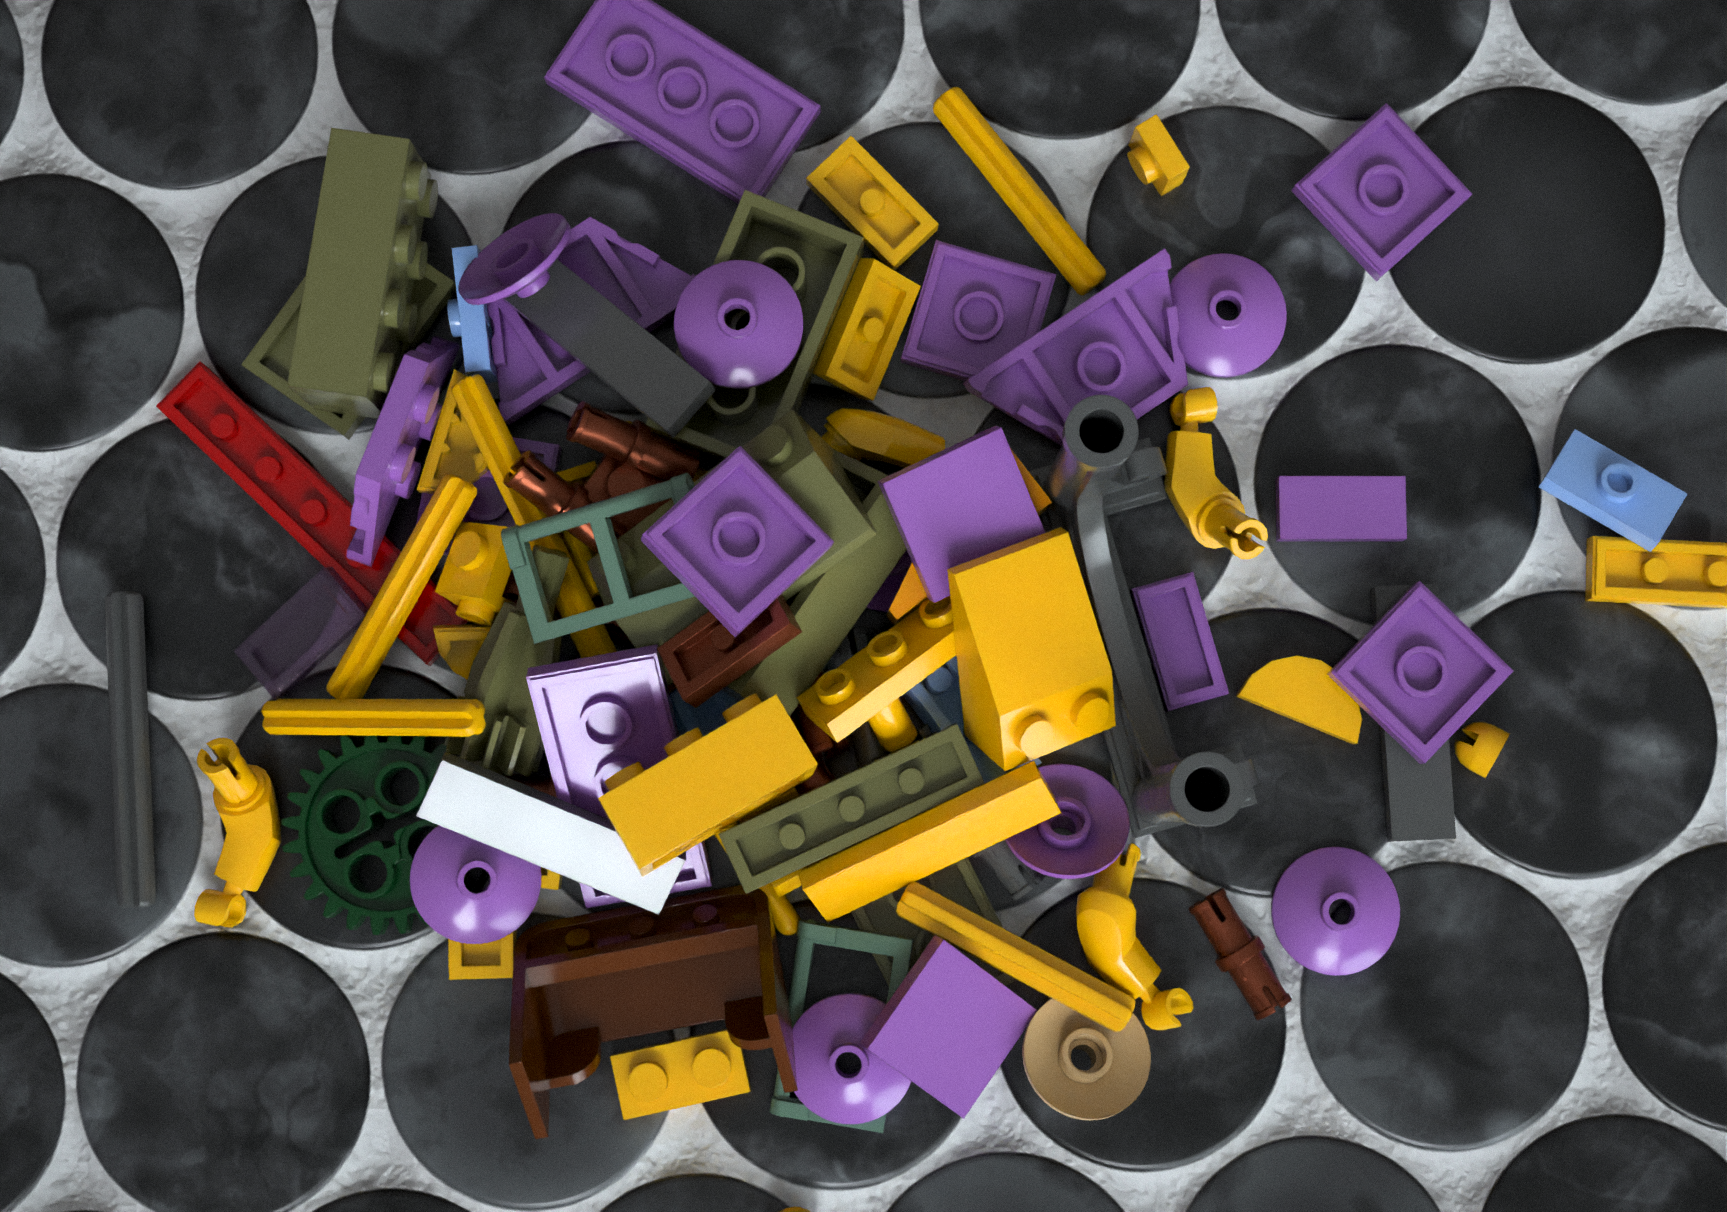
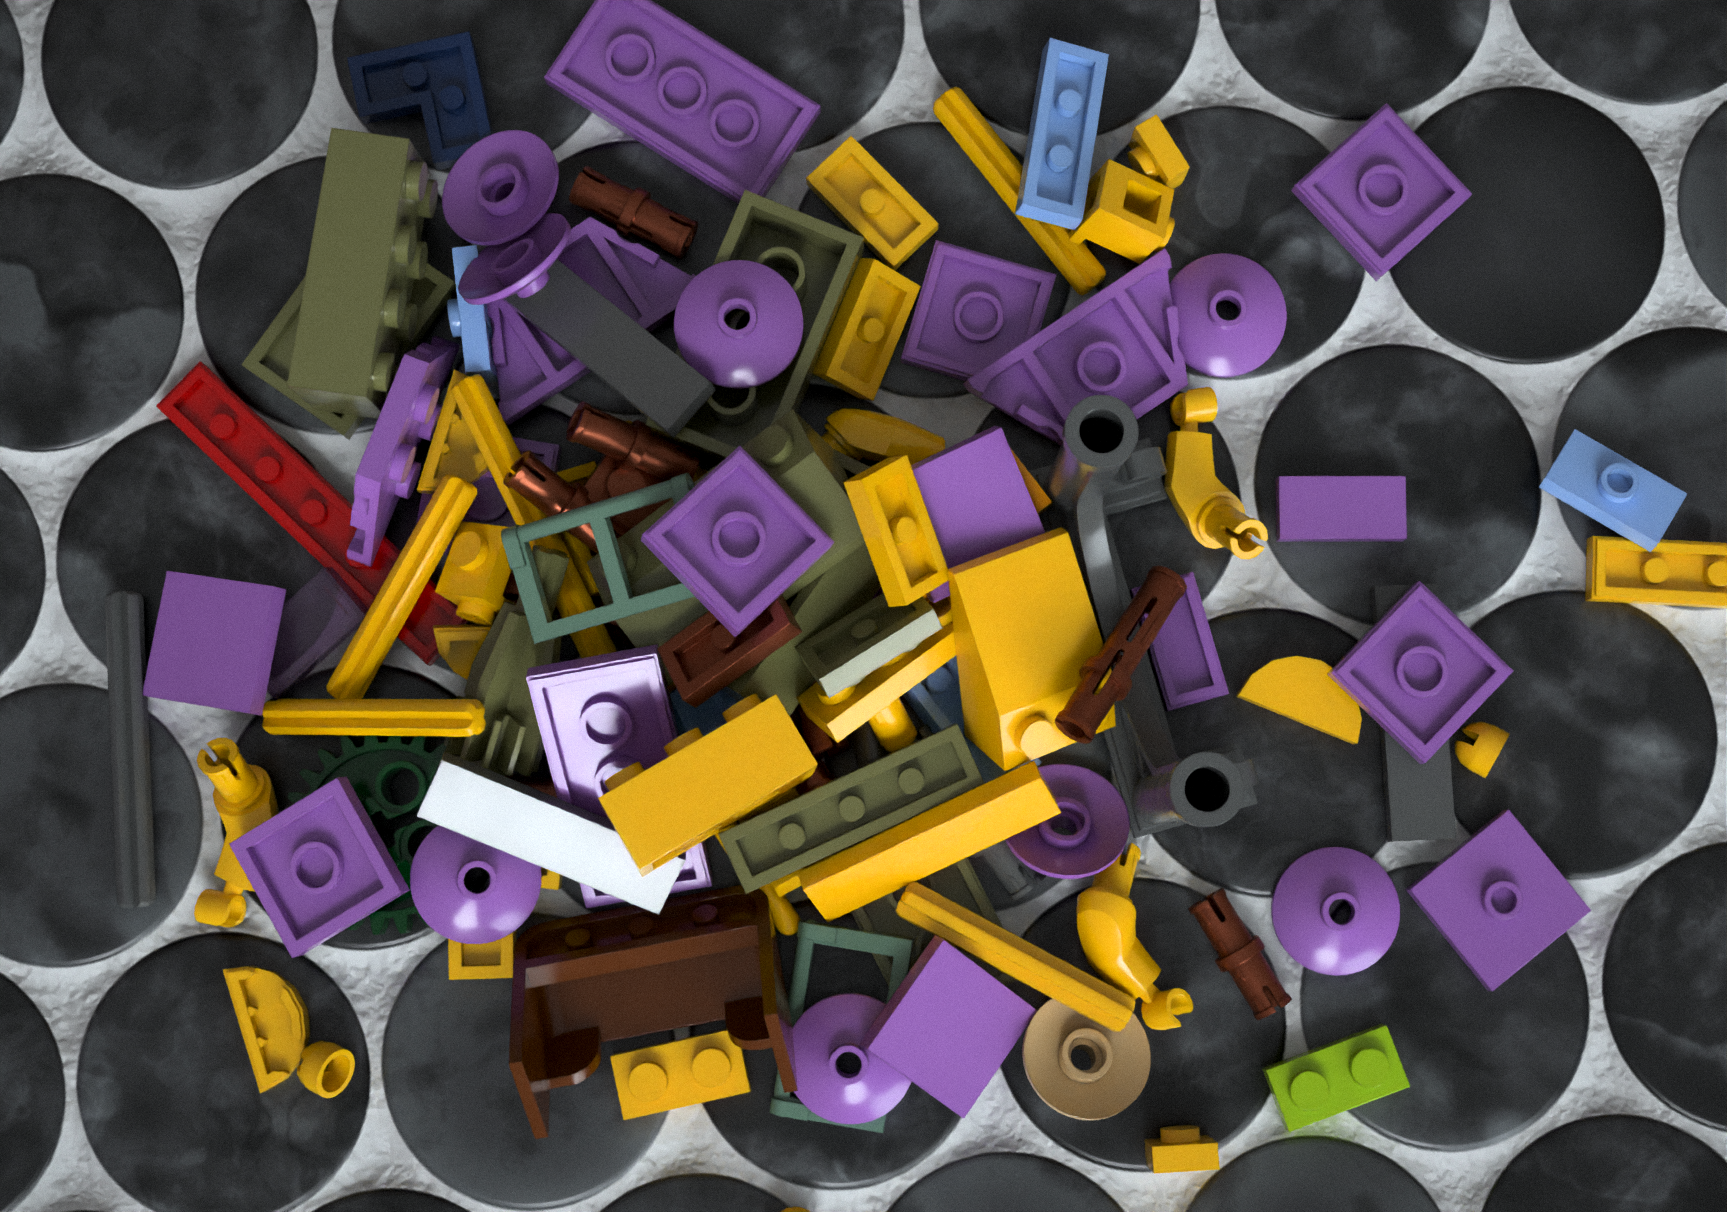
(214, 642): none -> medium lavender tile
(271, 1022): none -> yellow tile
(319, 866): none -> medium lavender plate
(322, 1080): none -> yellow hinge
(431, 78): none -> dark blue plate
(500, 187): none -> medium lavender dish
(633, 212): none -> copper pin
(865, 641): none -> olive plate
(897, 530): none -> yellow plate
(1062, 134): none -> light blue plate
(1084, 709): none -> copper pin
(1126, 213): none -> yellow brick
(1181, 1150): none -> yellow plate
(1336, 1077): none -> lime plate
(1498, 900): none -> medium lavender plate

